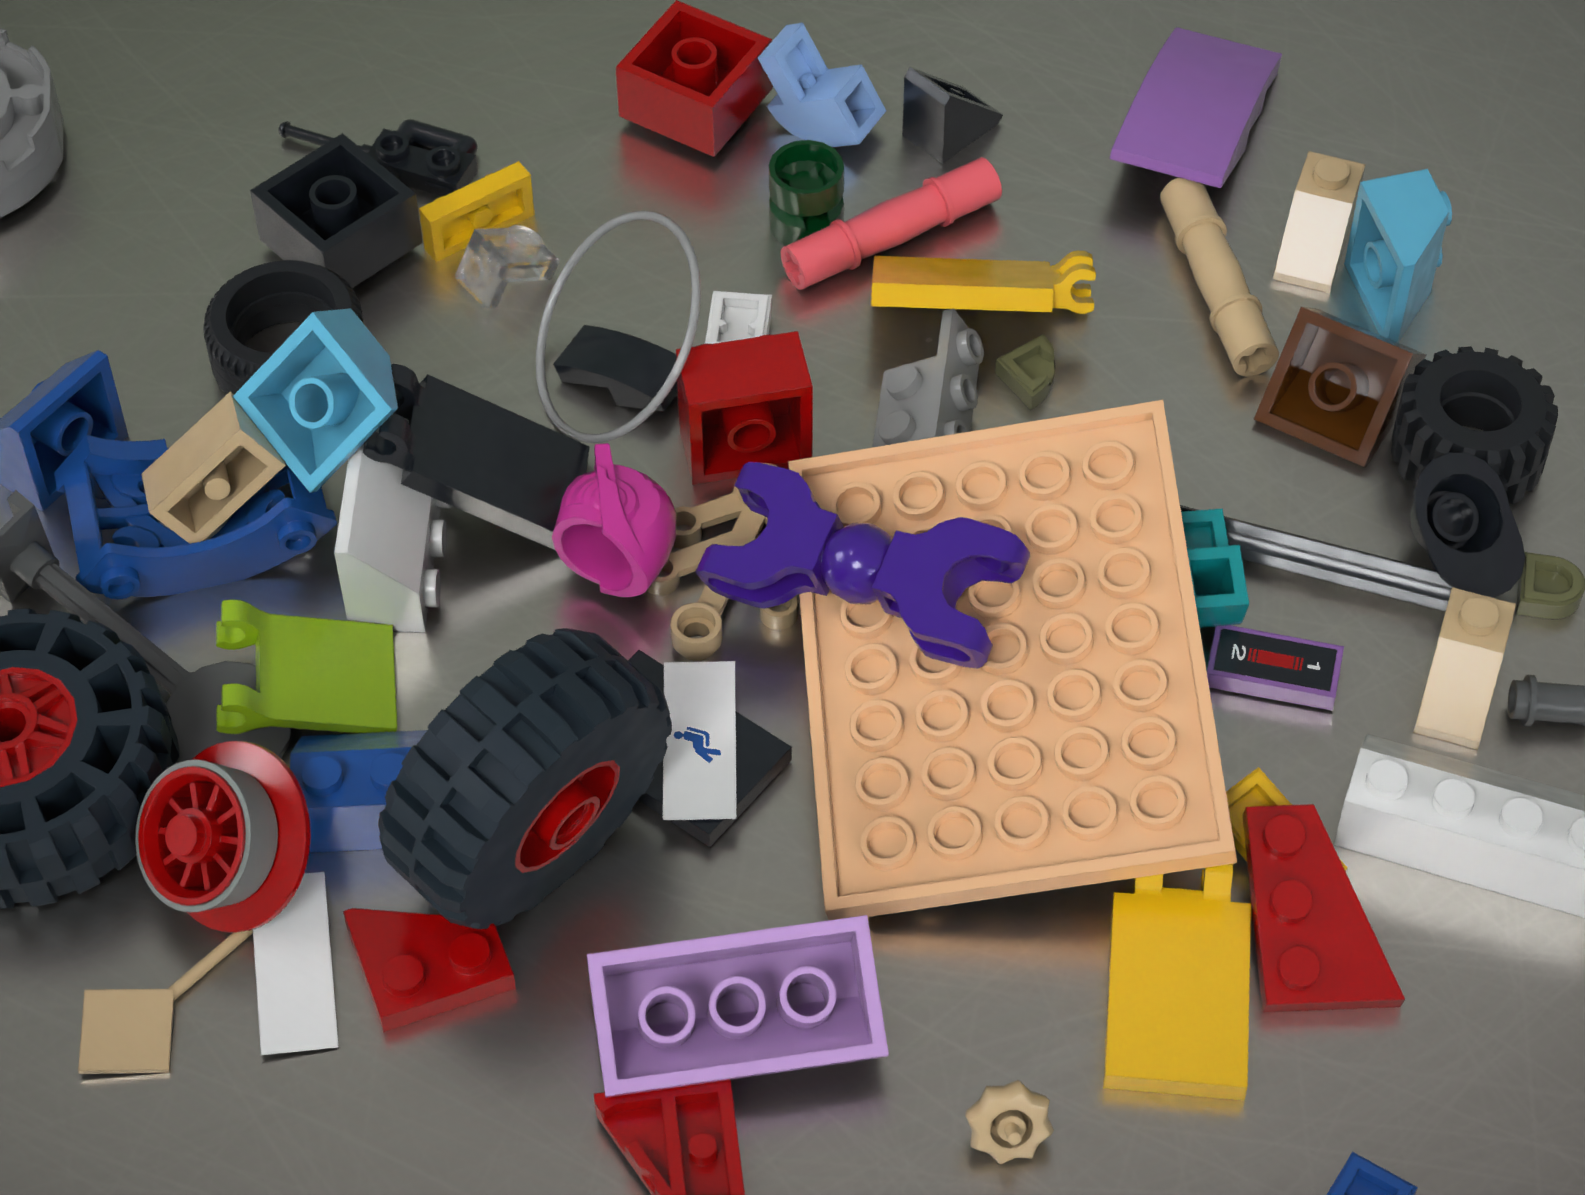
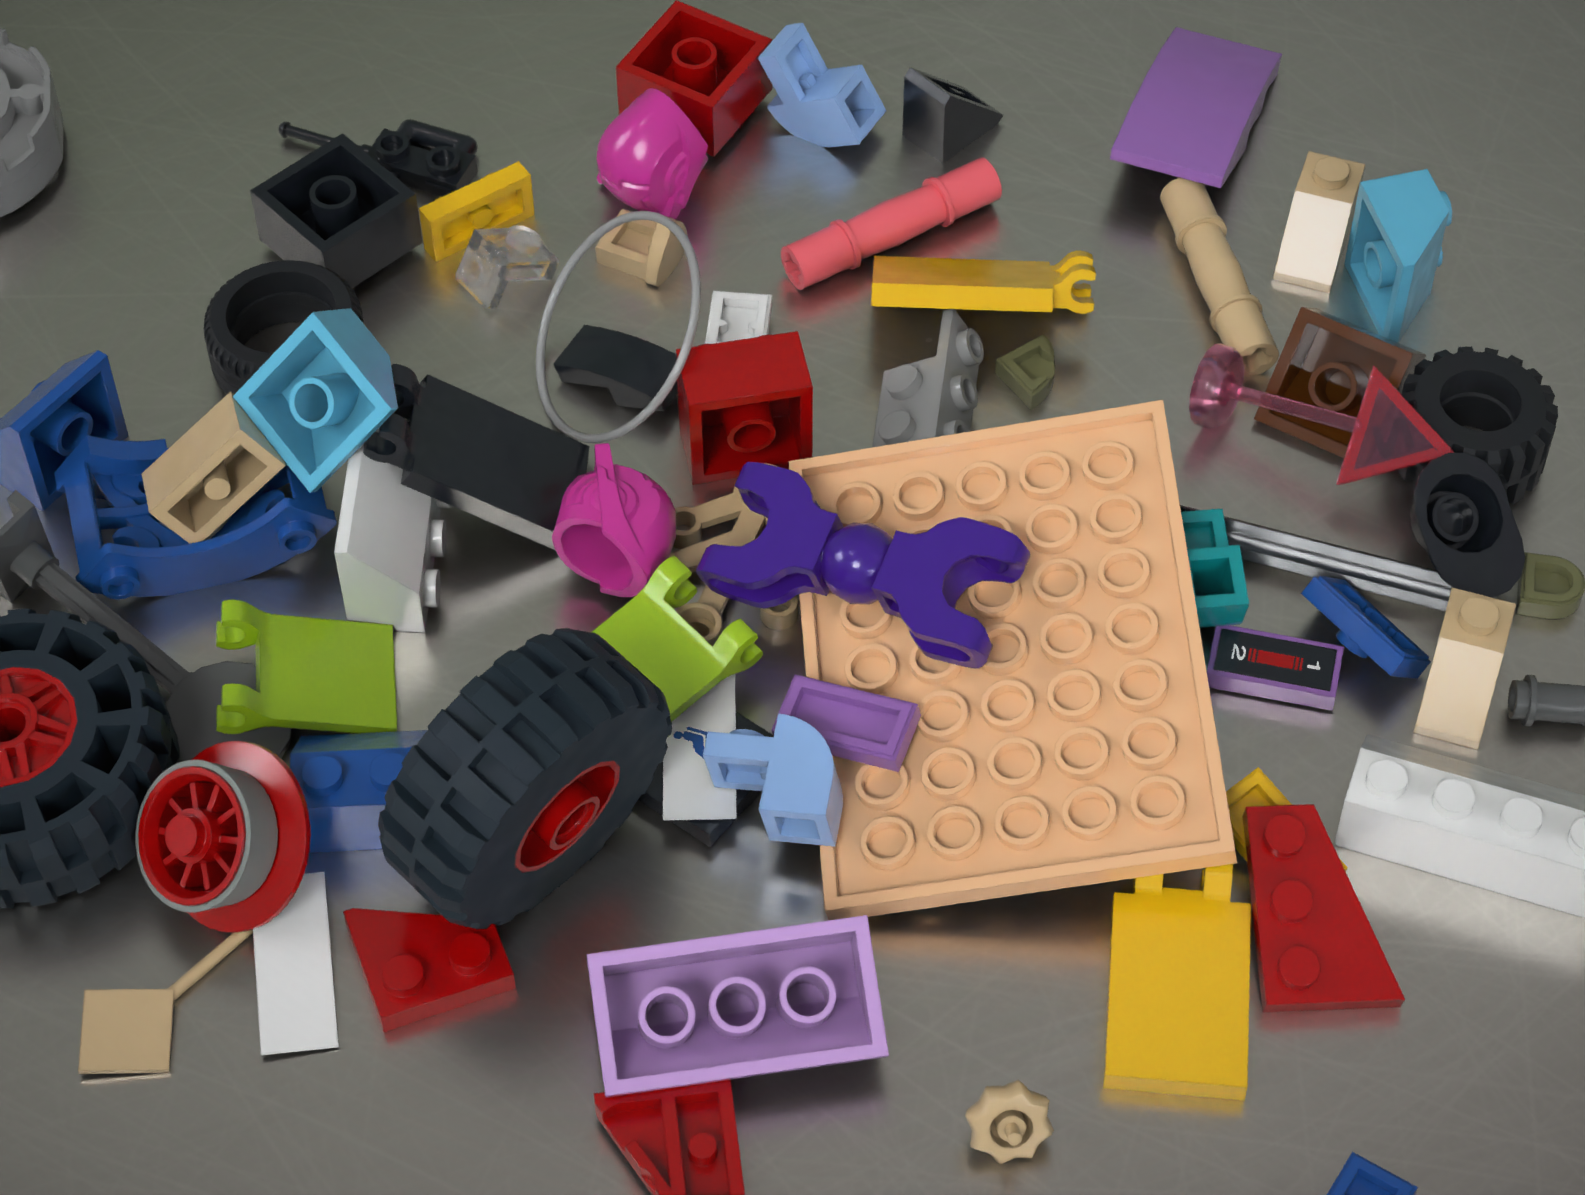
(641, 249): none -> tan tile
(651, 155): none -> dark pink helmet
(668, 647): none -> lime flag
(792, 770): none -> light blue brick
(804, 189): dark green wheel -> none
(854, 721): none -> medium lavender tile
(1365, 628): none -> blue plate
(1383, 437): none -> clear pink piece

